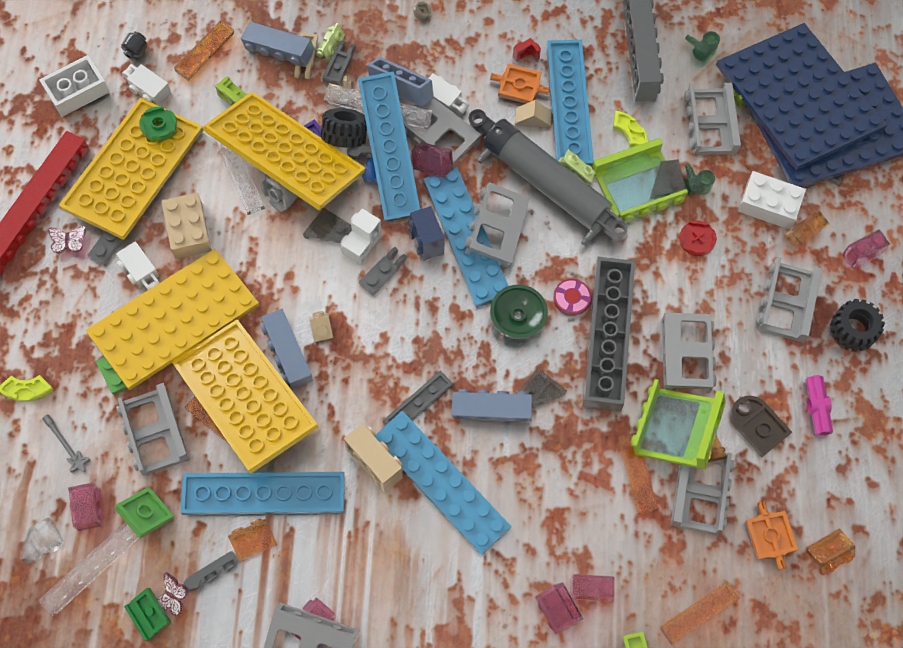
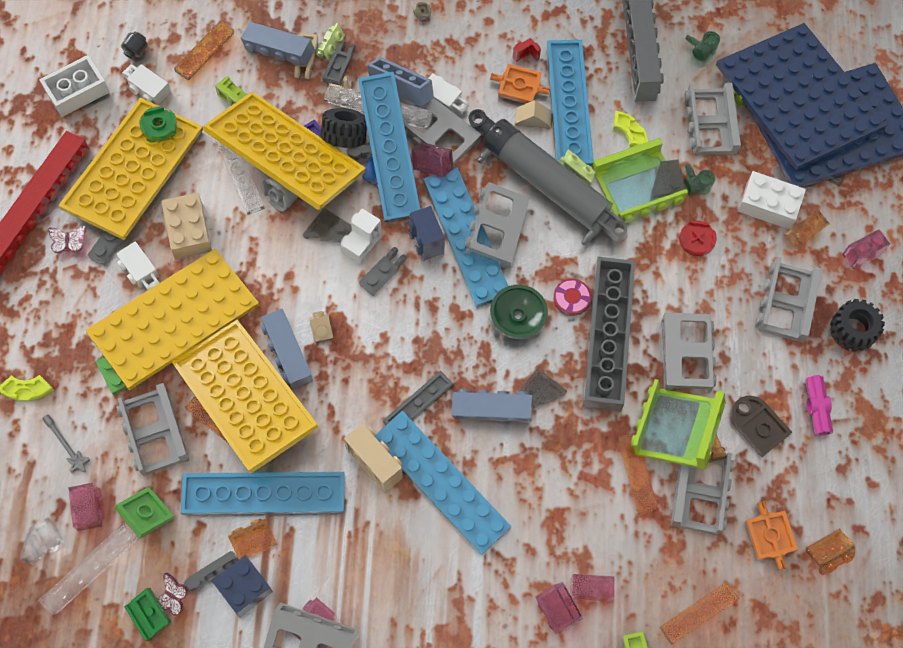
(242, 586): none -> dark blue brick

